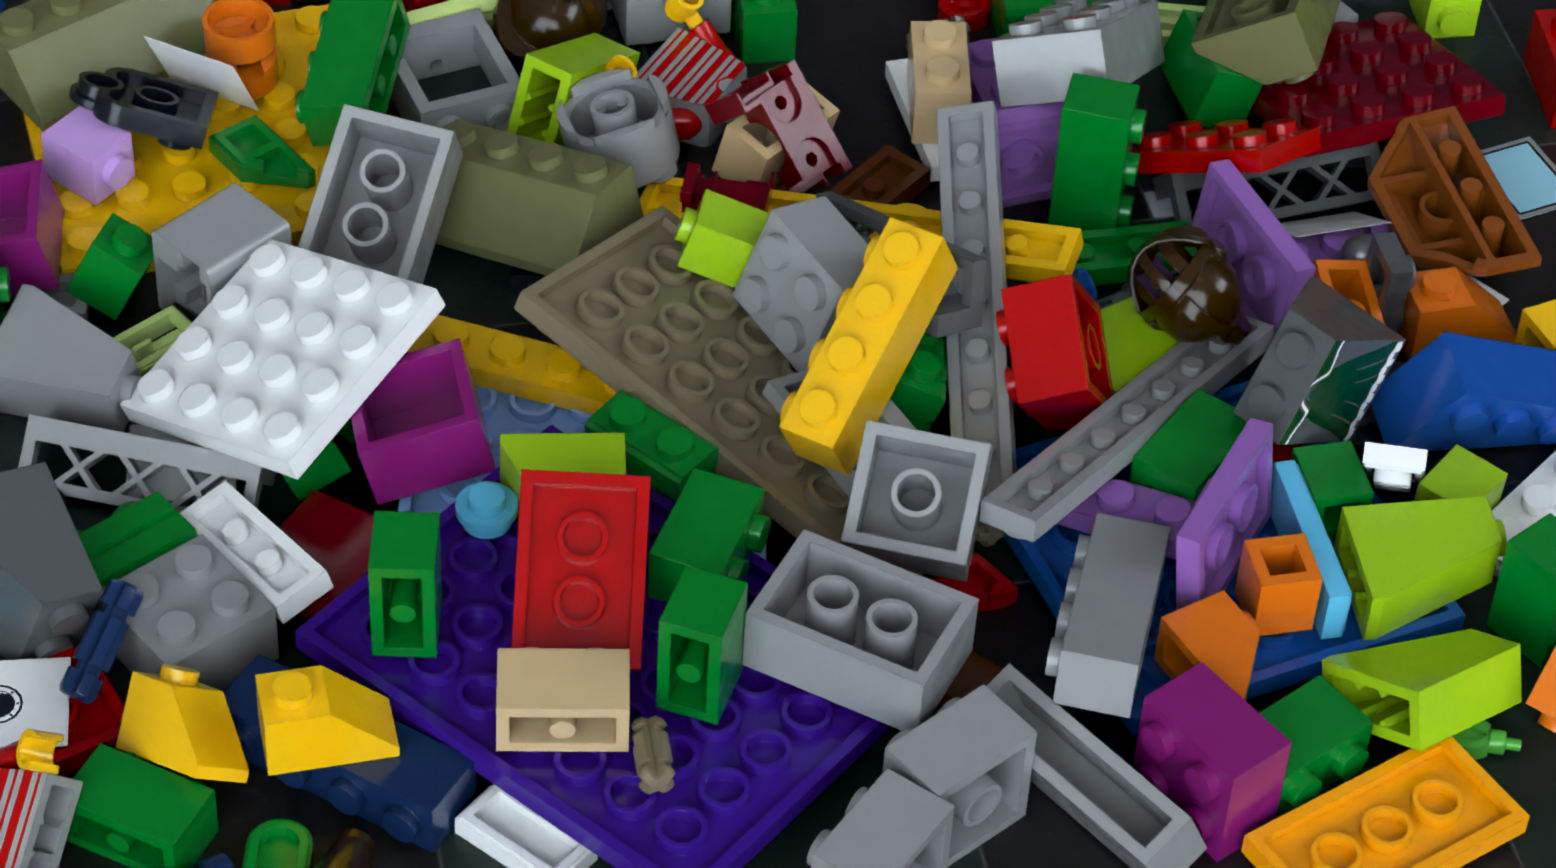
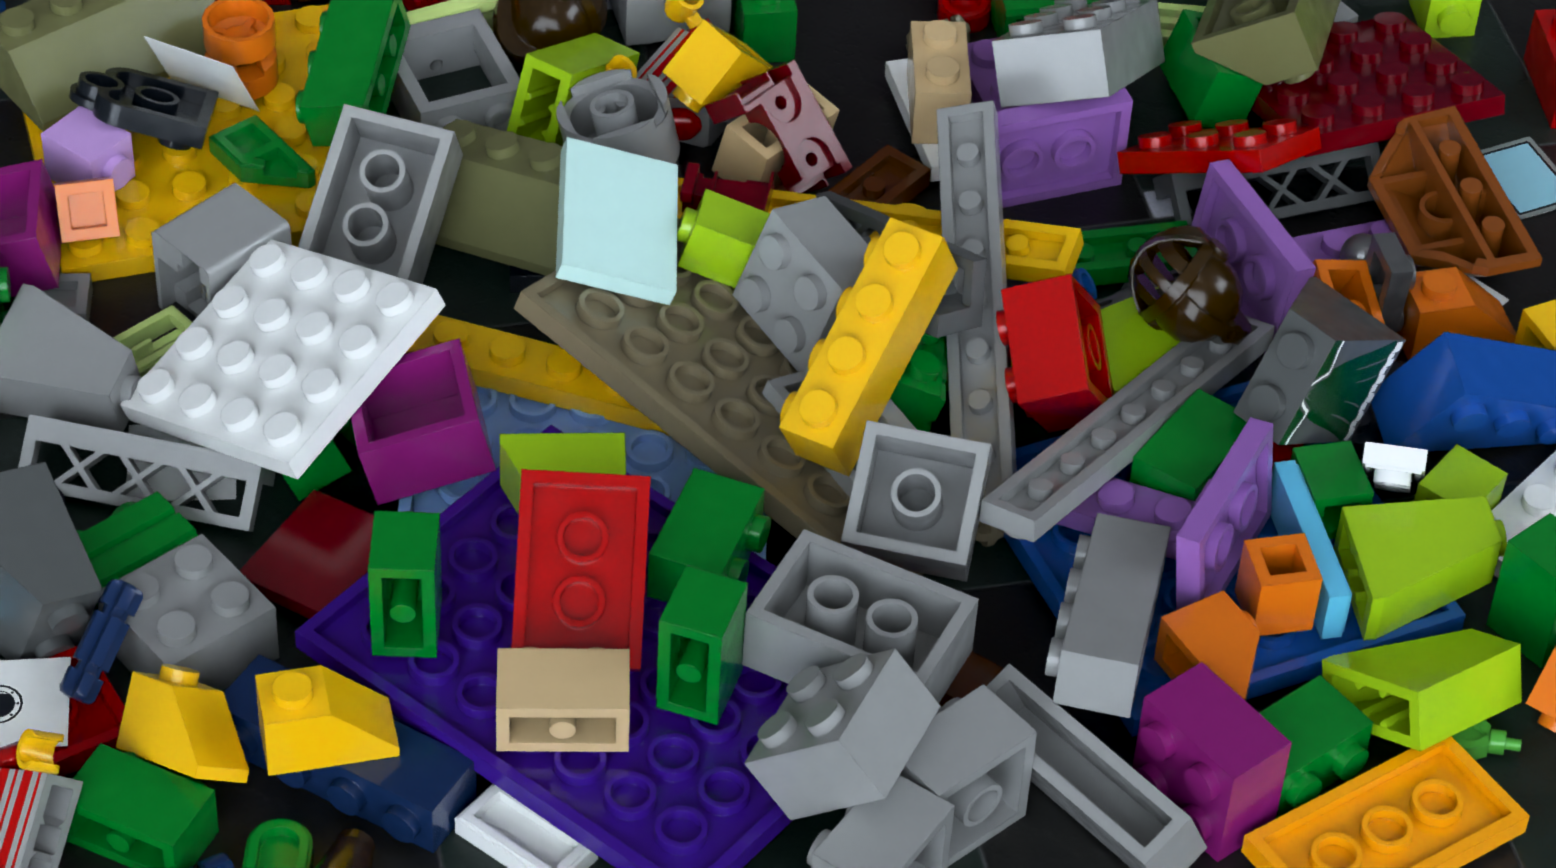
(87, 209): none -> orange tile
(113, 267): green brick -> none
(259, 550): white plate -> none
(486, 509): medium azure plate -> none
(617, 221): none -> light aqua tile
(652, 754): dark tan piece -> none
(654, 443): green brick -> none
(711, 66): none -> yellow slope
(842, 734): none -> light grey brick
(986, 584): red tile -> none
(1096, 154): green brick -> none
(1330, 224): white sticker -> none

